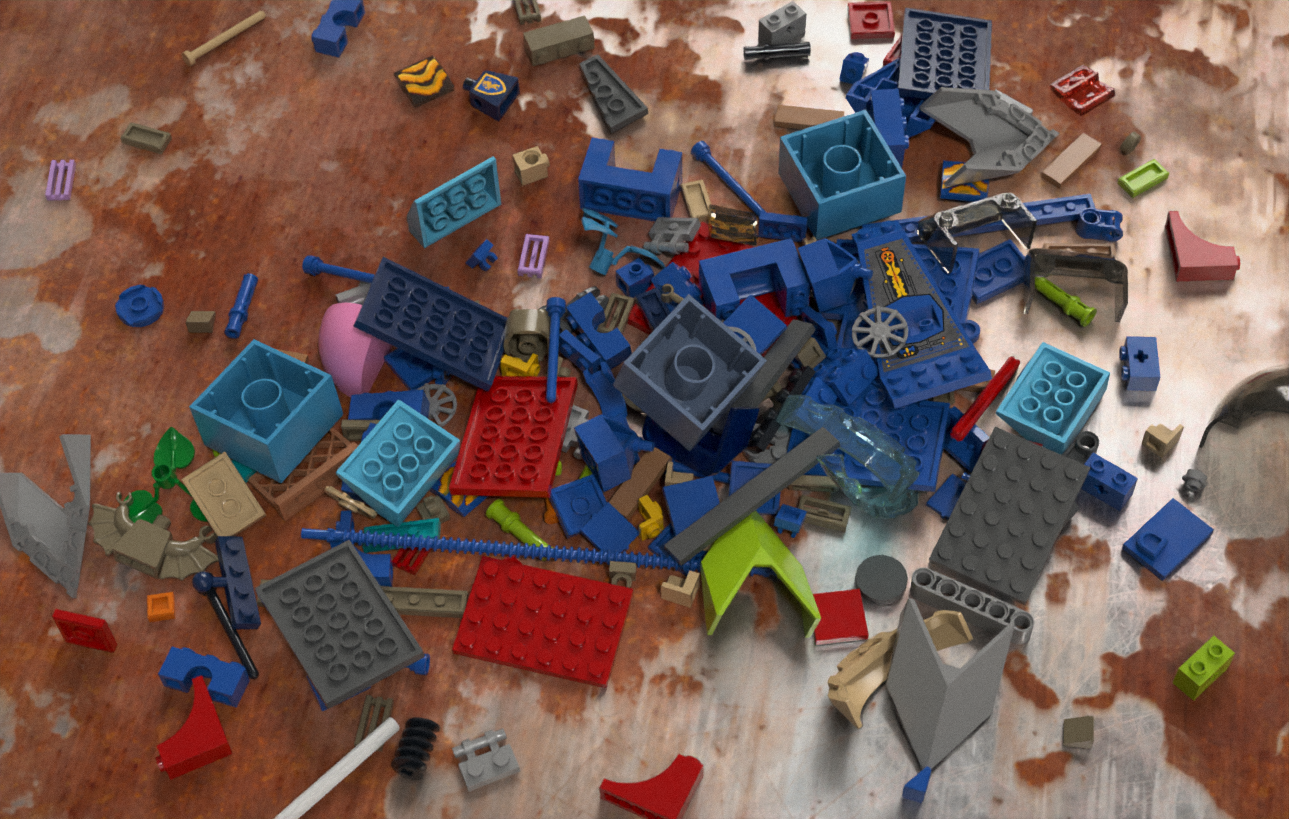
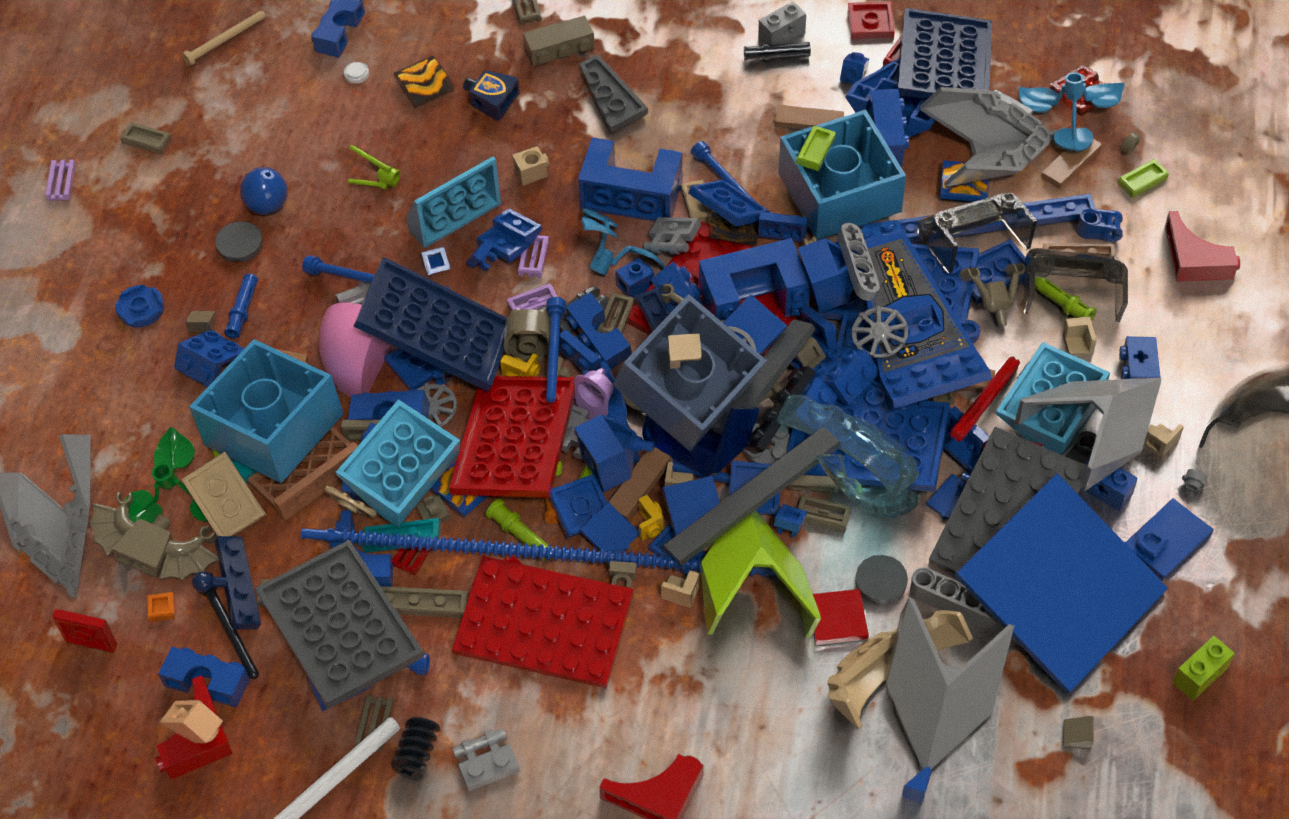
(192, 721): none -> light nougat slope
(204, 355): none -> blue bracket
(239, 242): none -> dark grey tile
(263, 190): none -> blue piece
(356, 72): none -> white piece
(387, 175): none -> lime plant
(435, 260): none -> slope
(510, 235): none -> blue slope
(531, 296): none -> lavender tile
(593, 392): none -> lavender piece
(683, 348): none -> tan panel
(728, 202): none -> blue tile
(816, 148): none -> lime tile
(870, 289): none -> light grey beam
(994, 293): none -> dark tan piece
(1061, 582): none -> blue tile
(1079, 336): none -> tan panel
(1100, 95): none -> dark azure plant
(1124, 424): none -> light grey windscreen

